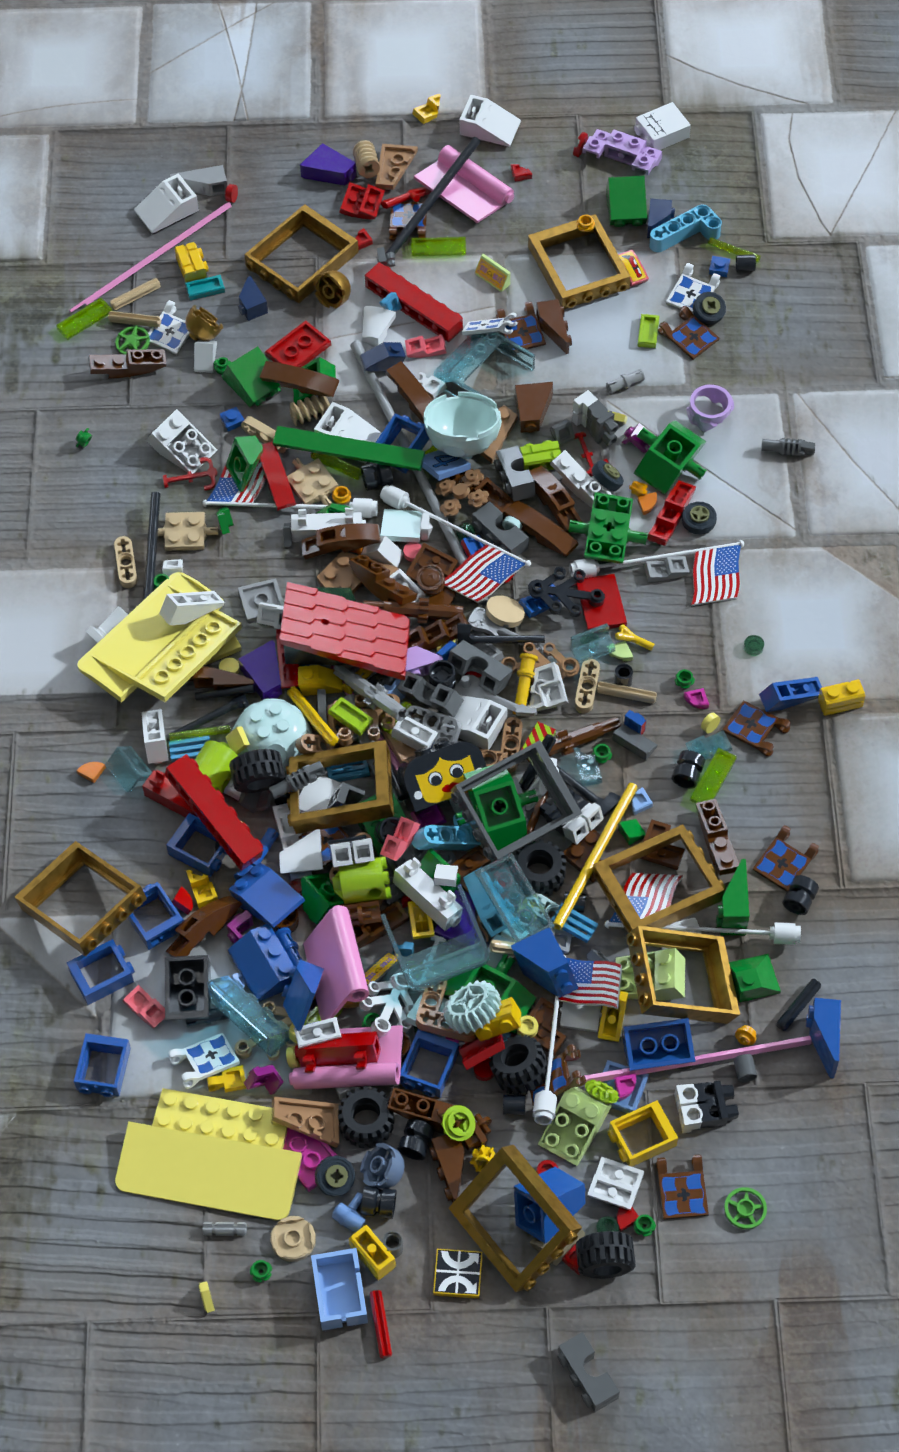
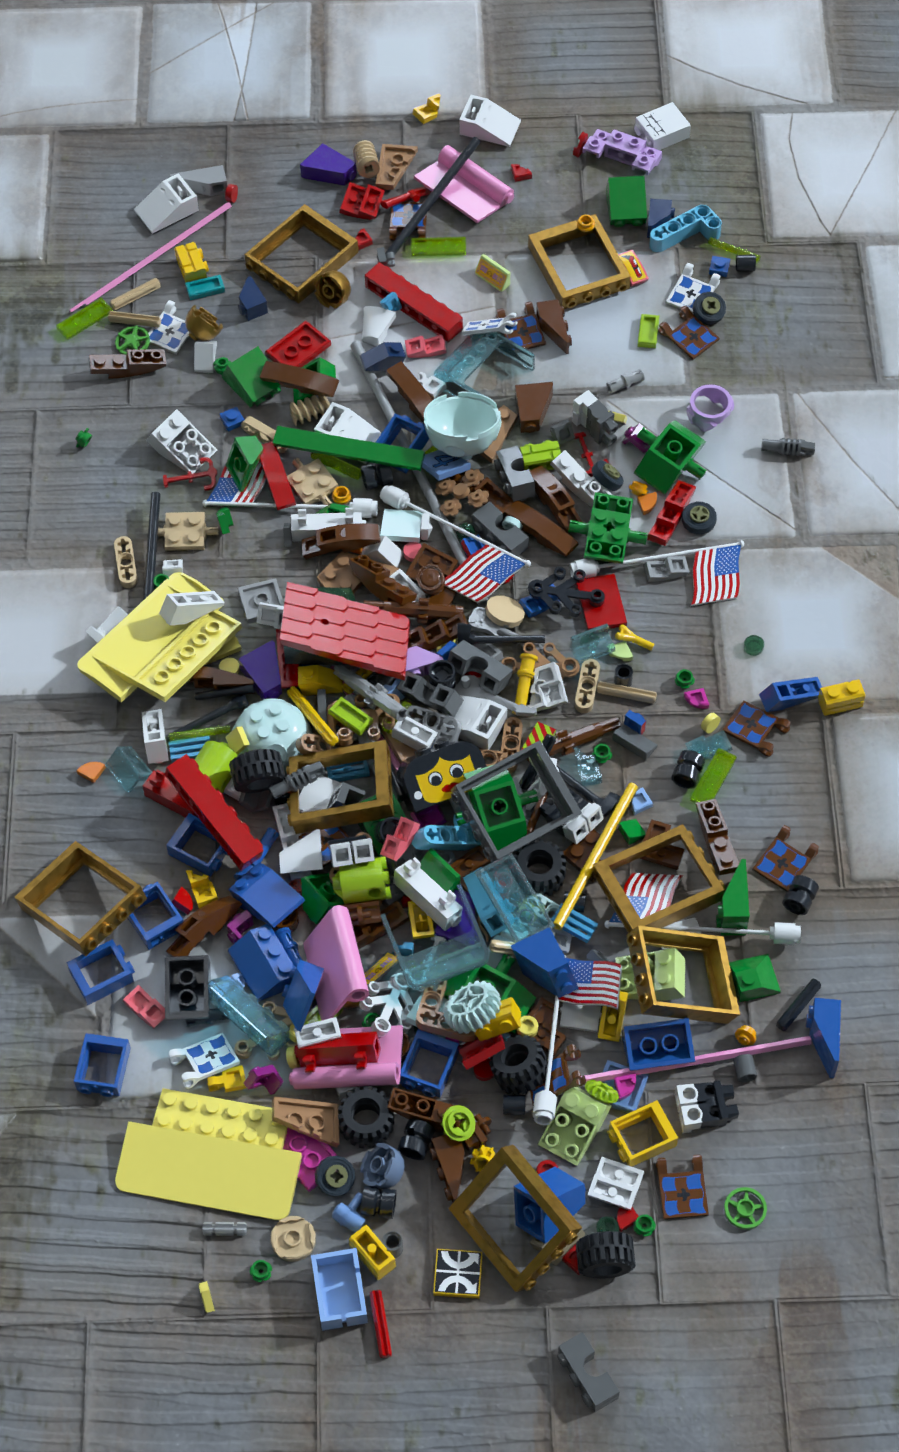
(445, 875): white slope -> none

